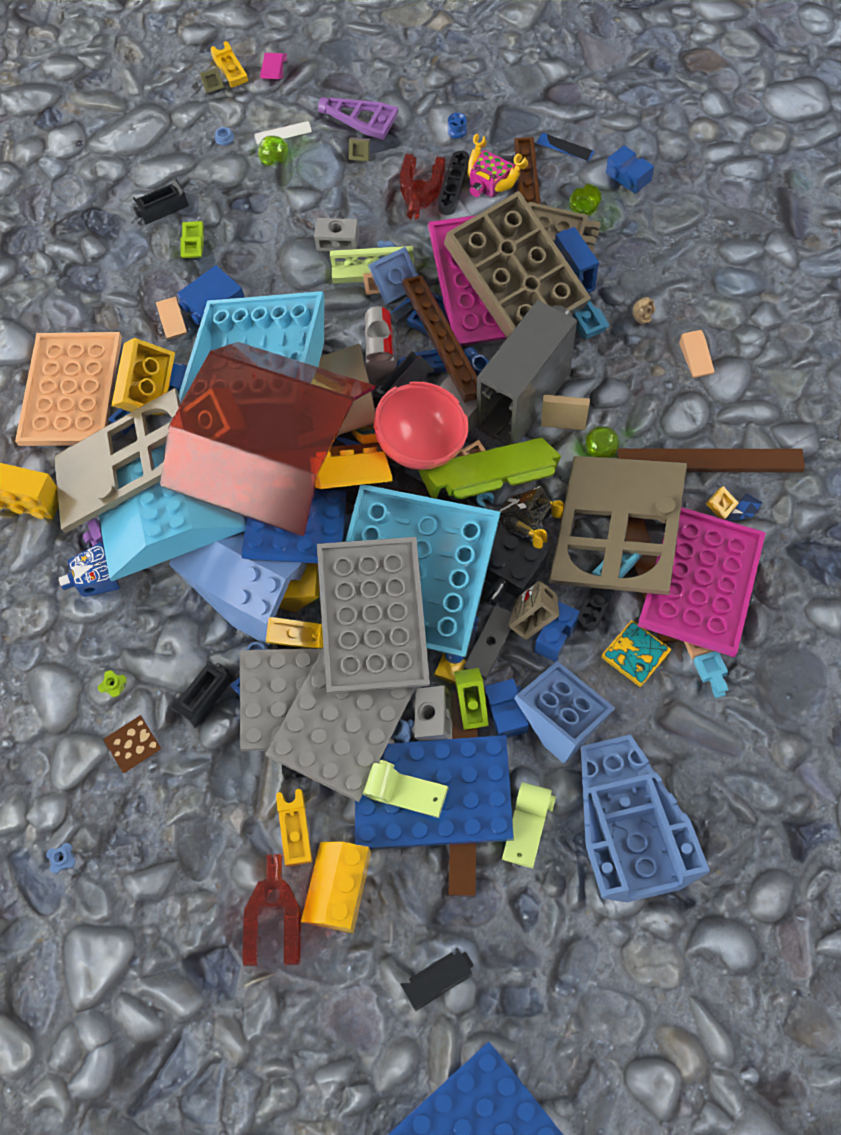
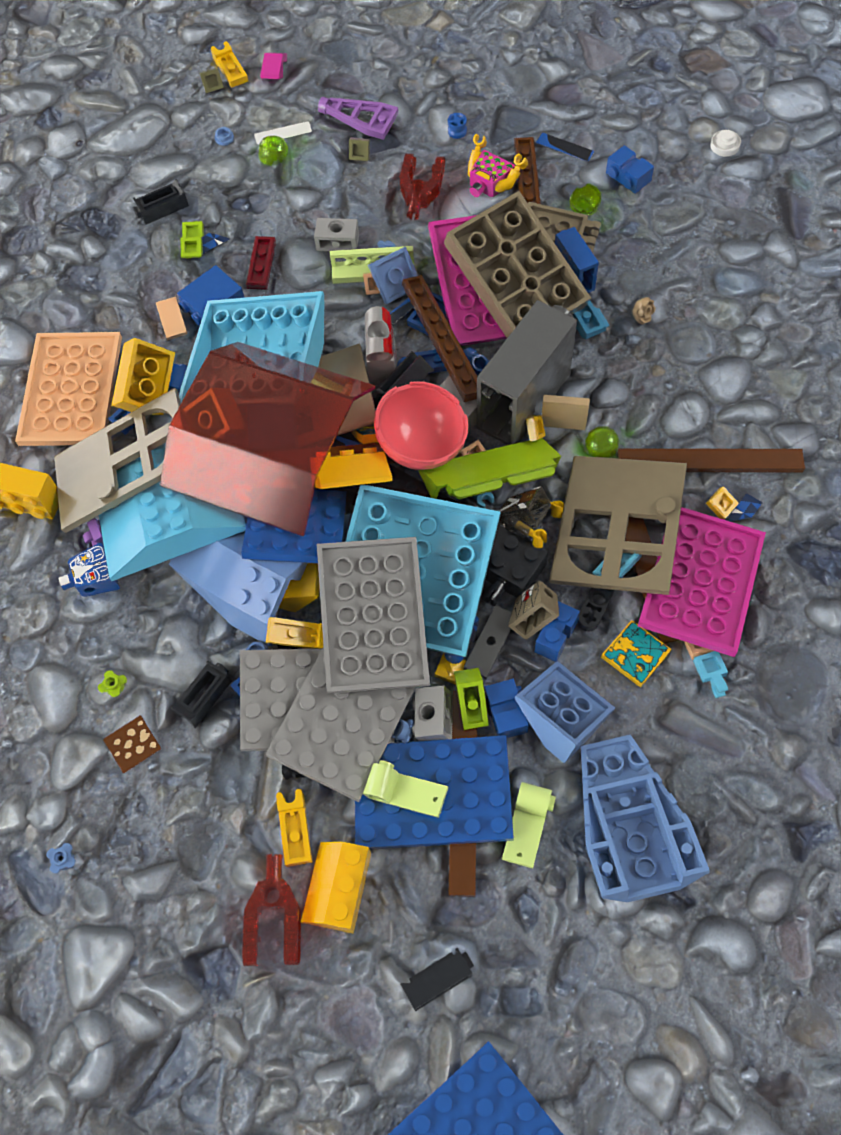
(212, 240): none -> sticker
(261, 263): none -> dark red tile
(453, 182): black beam -> none
(535, 427): none -> yellow tile
(696, 353): light nougat slope -> none
(725, 143): none -> white plate

